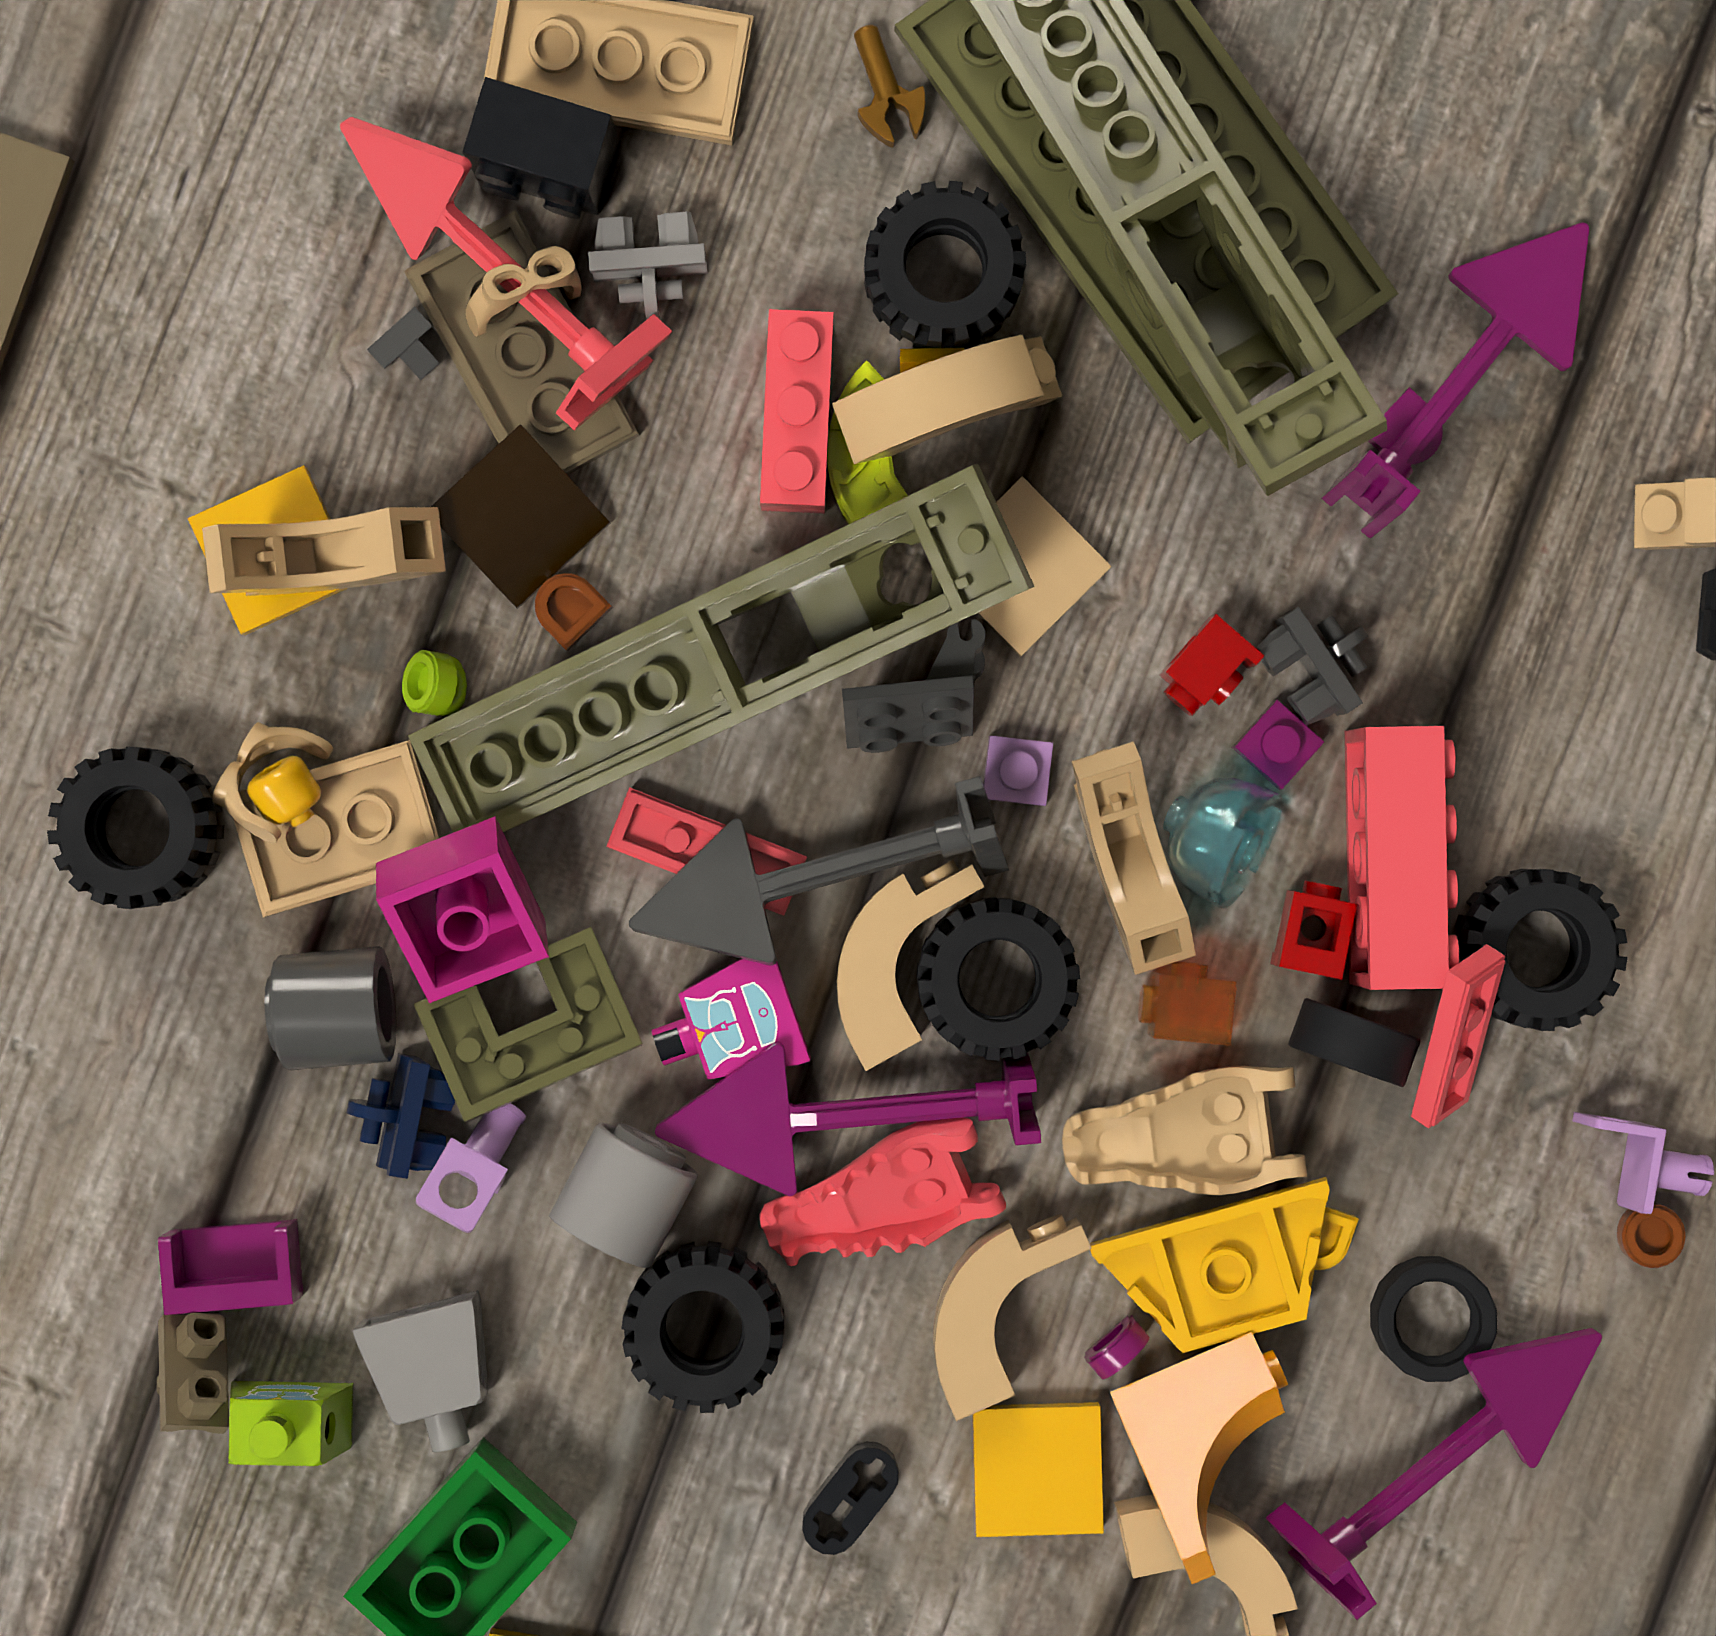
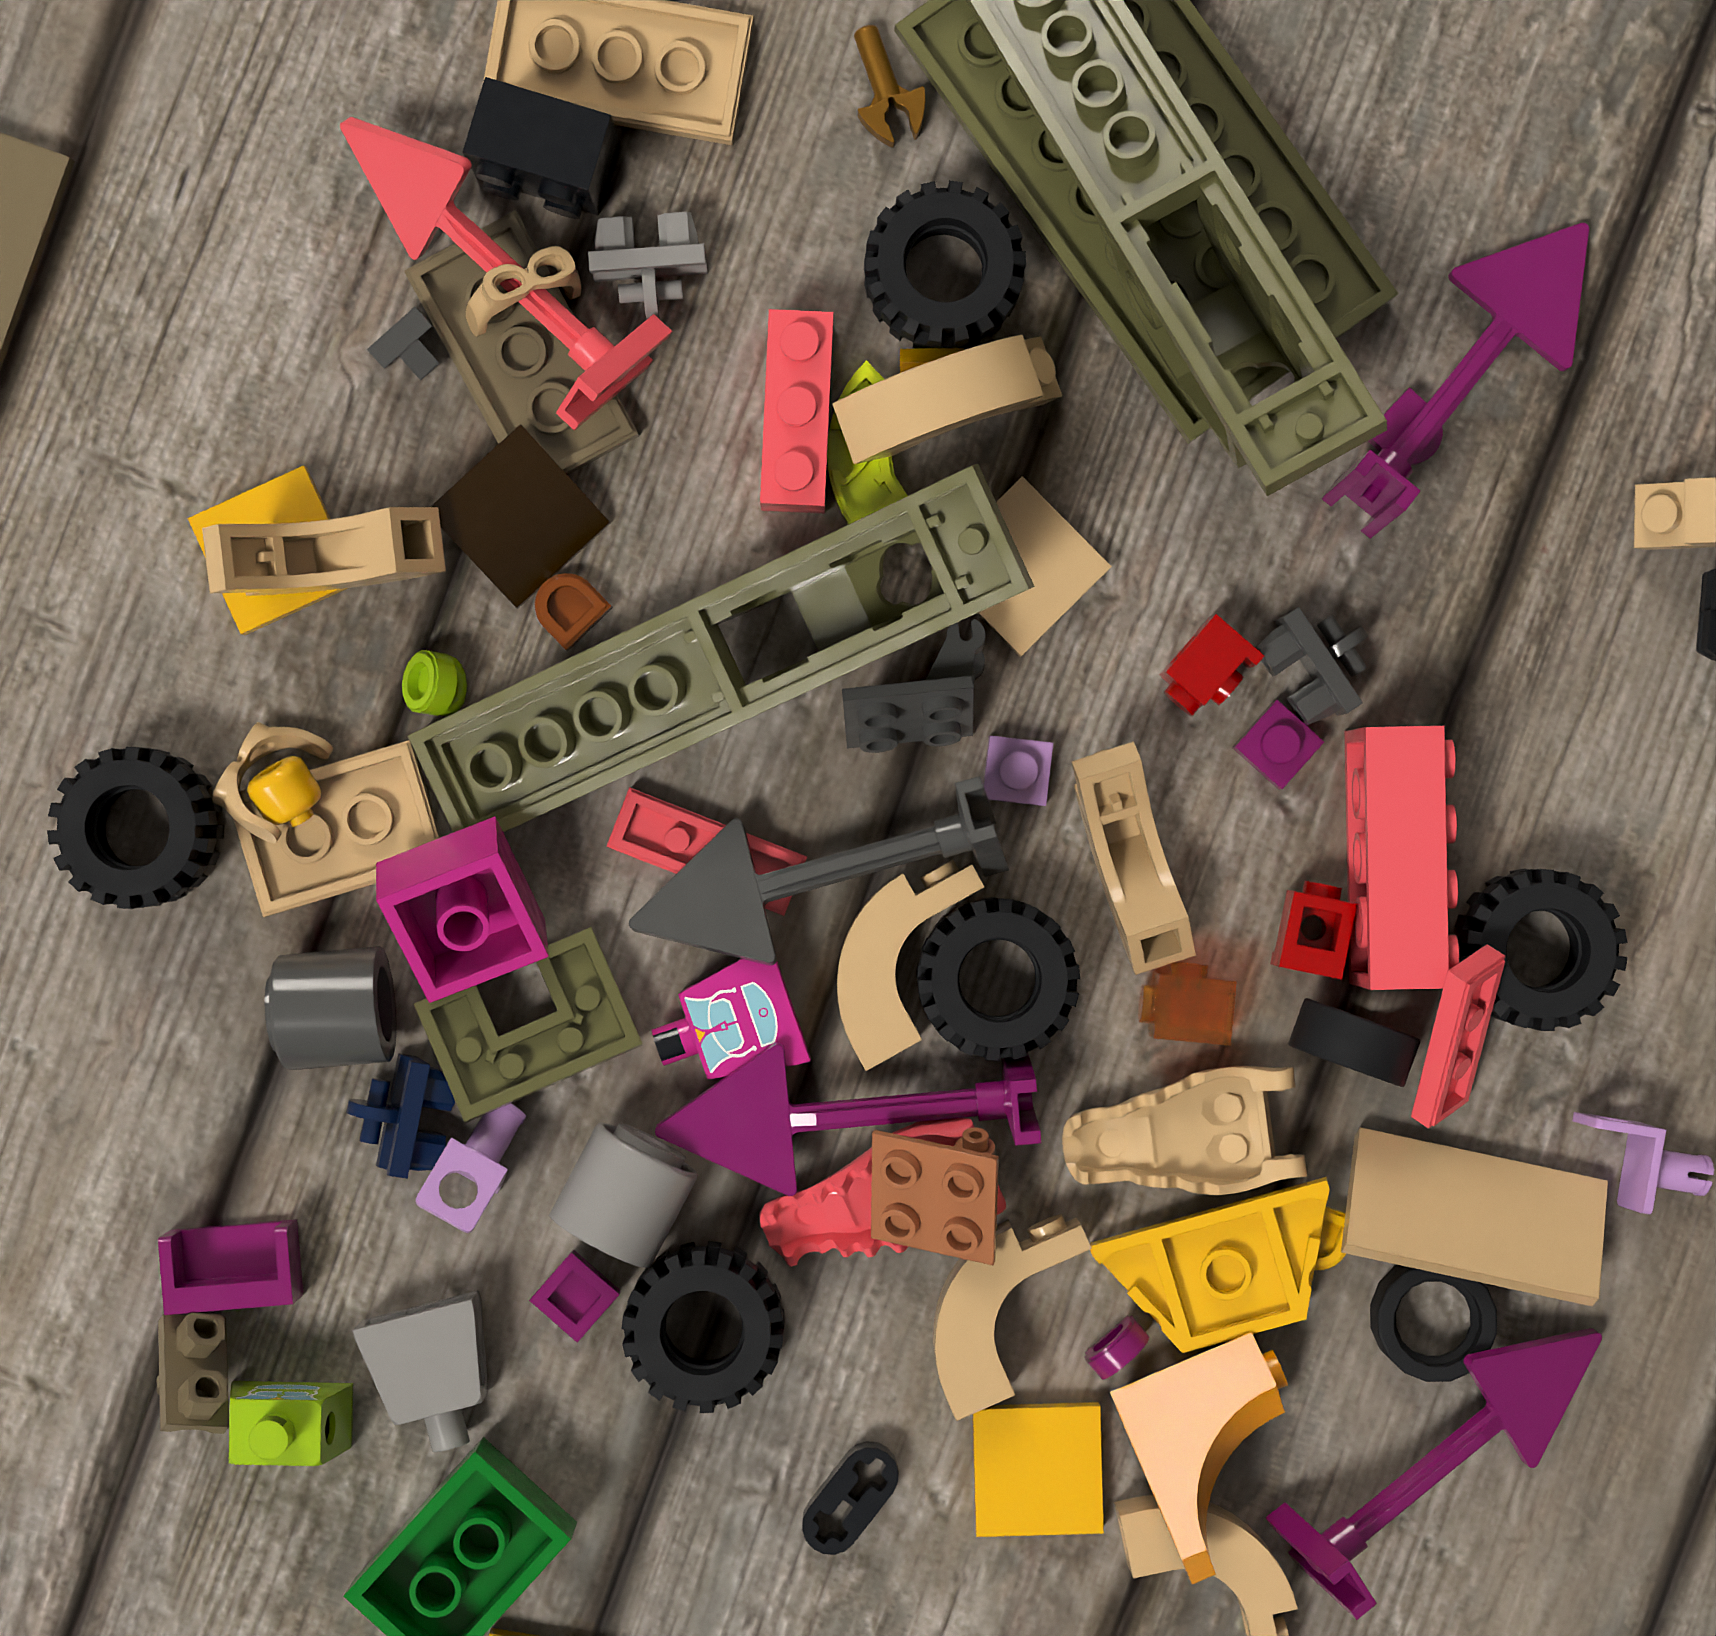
(575, 1295): none -> magenta plate
(936, 1194): none -> nougat hinge
(1220, 836): clear light blue cylinder -> none
(1475, 1217): none -> tan tile
(1651, 1238): dark orange tile -> none

